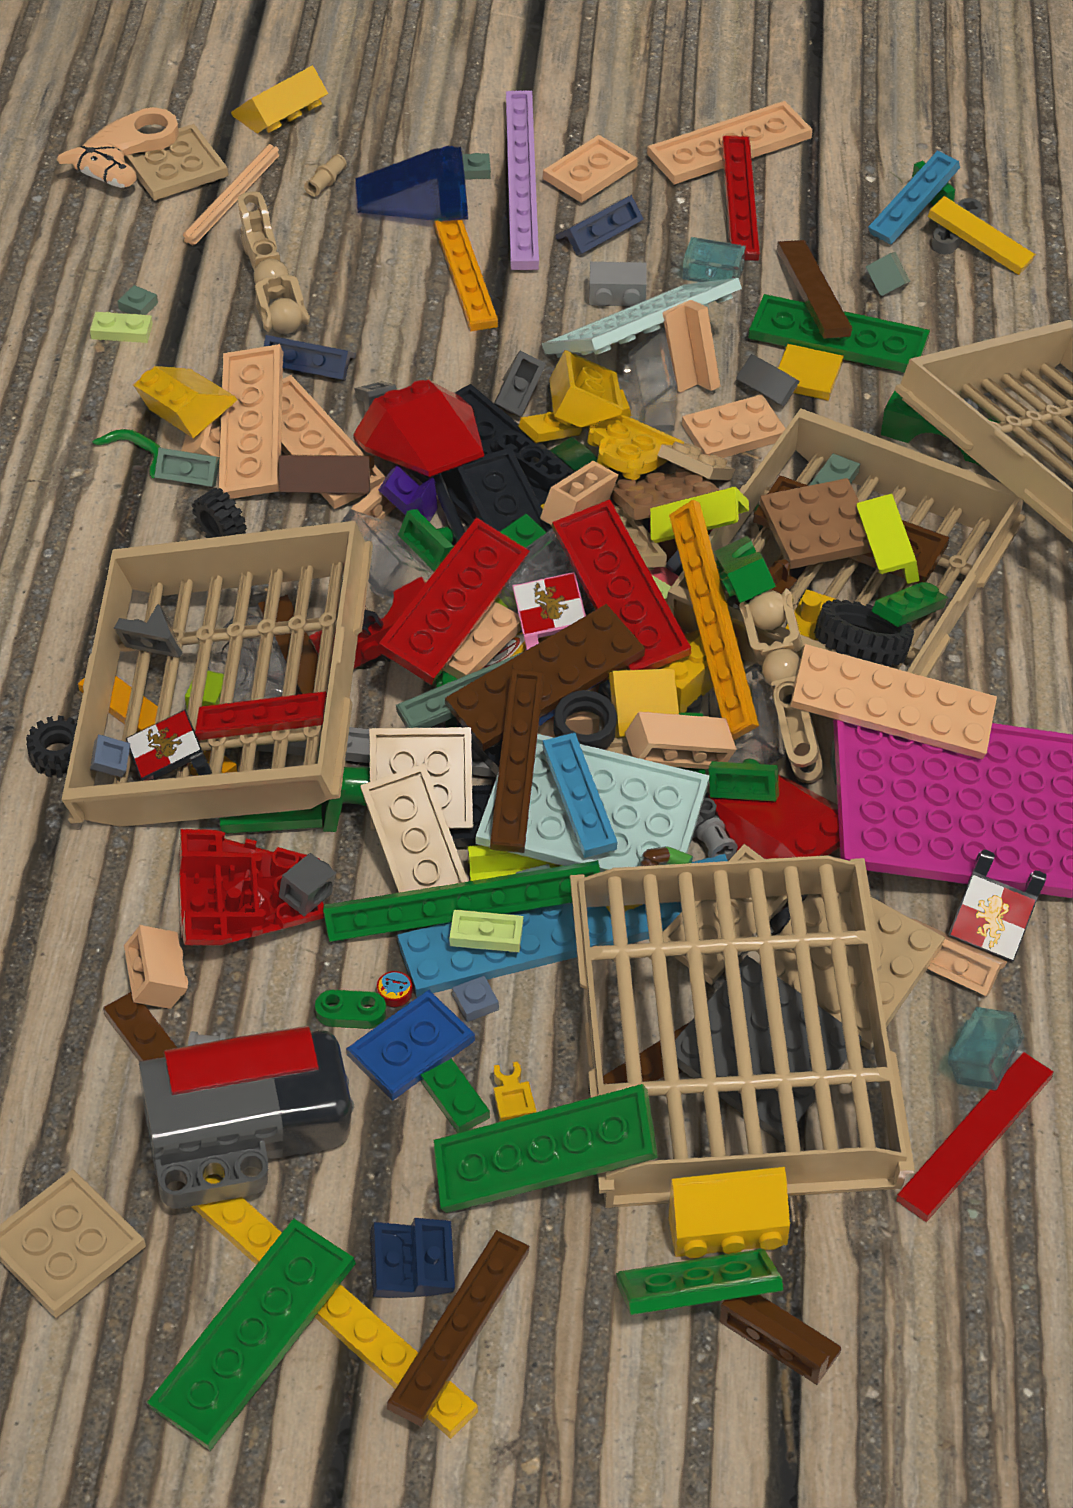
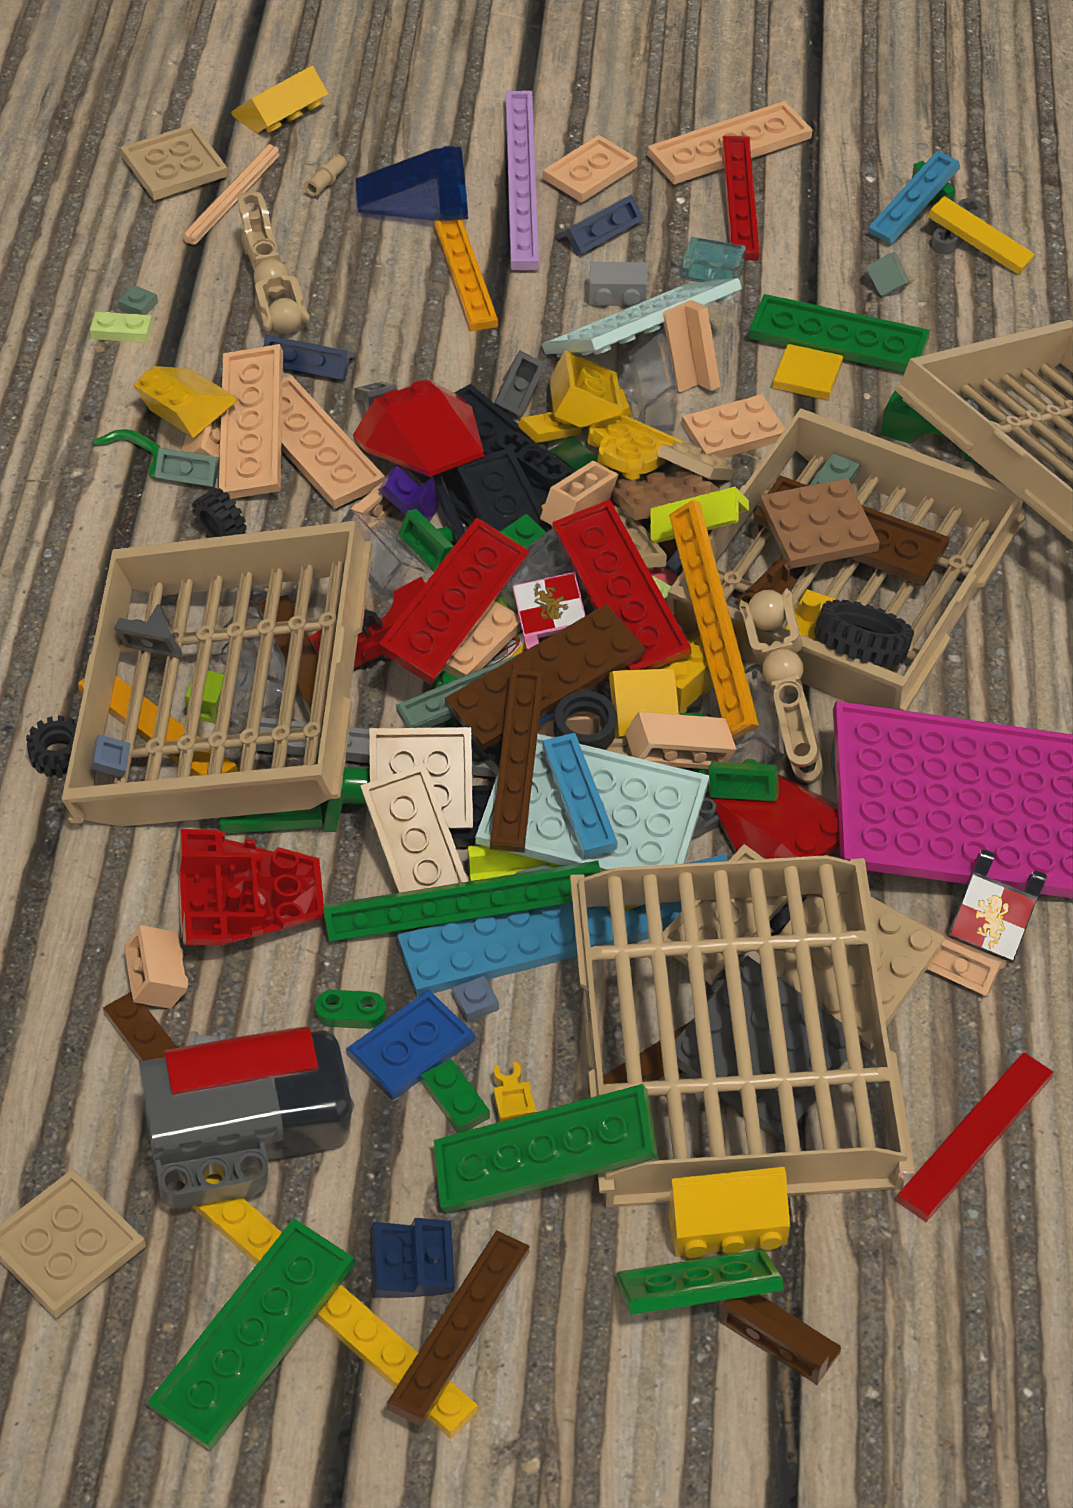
(105, 151): light nougat animal -> none
(167, 747): flag -> none
(261, 715): red tile -> none
(307, 884): dark grey brick -> none
(325, 473): reddish brown panel -> none
(395, 988): tile -> none
(477, 166): sand green plate -> none
(486, 931): yellowish green plate -> none
(665, 855): arm -> none
(716, 839): light grey bush -> none
(743, 570): green arch -> none
(767, 380): dark grey slope -> none
(814, 289): reddish brown tile -> none
(888, 537): neon yellow panel -> none
(893, 701): light nougat plate -> none
(910, 603): green plate -> none
(985, 1048): clear light blue brick -> none

